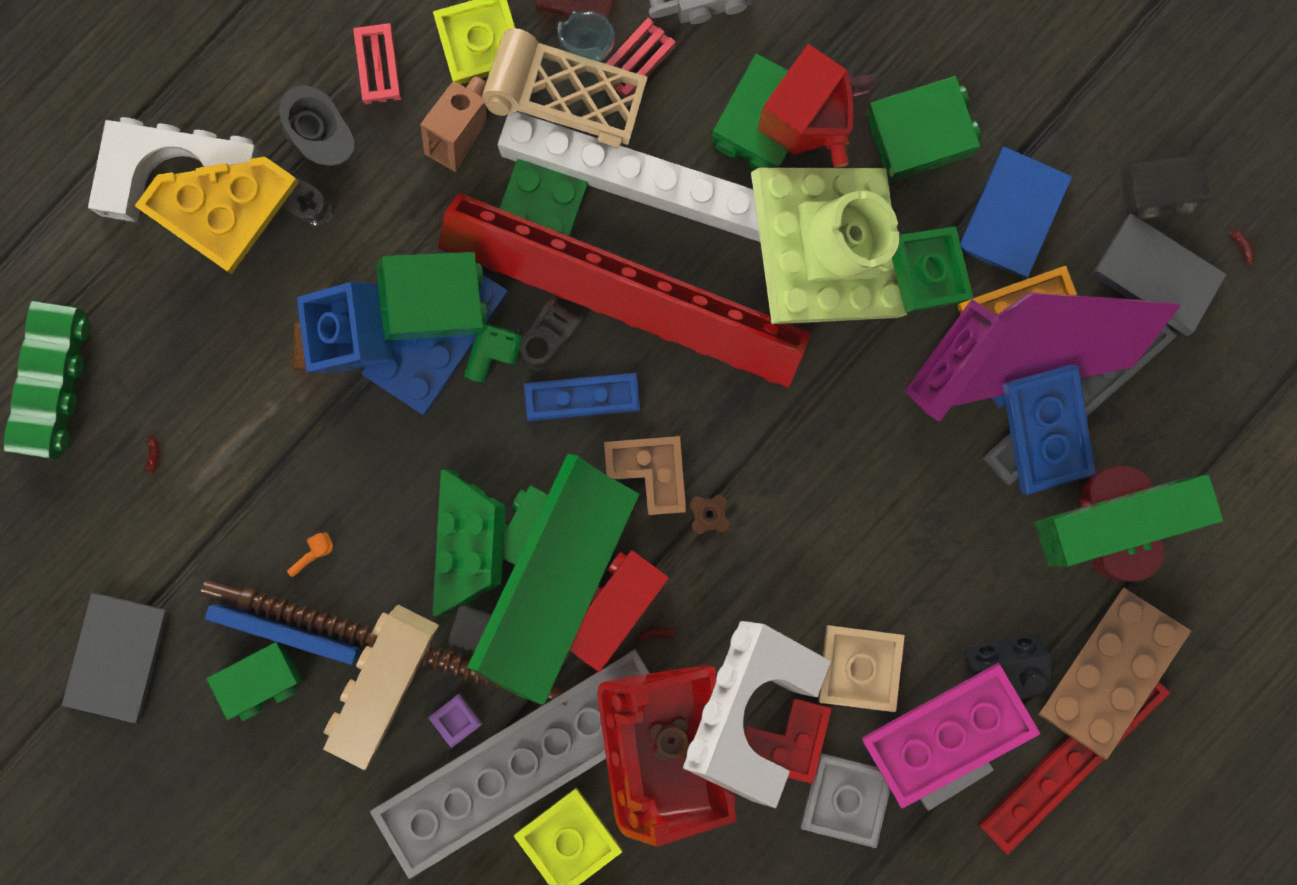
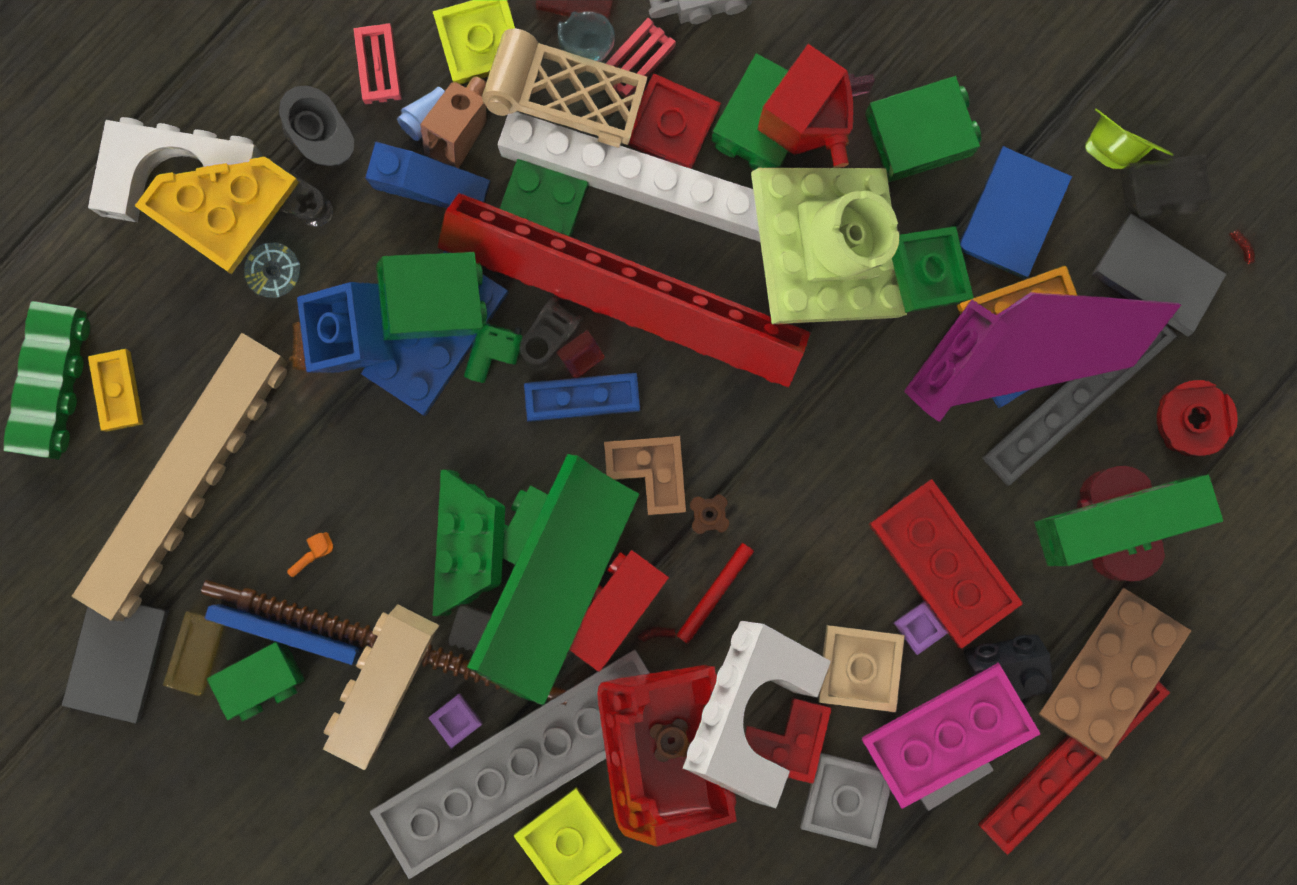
(115, 390): none -> yellow plate
(153, 451): clear red leg -> none
(181, 479): none -> tan brick
(193, 654): none -> clear yellow tile
(271, 270): none -> clear light blue piece
(416, 112): none -> light blue cone
(421, 177): none -> blue slope
(580, 354): none -> clear red tile
(672, 122): none -> red tile
(715, 593): none -> red bar
(920, 627): none -> medium lavender tile
(945, 563): none -> red plate
(1049, 429): blue tile -> none
(1117, 146): none -> lime piece
(1210, 401): none -> red plate

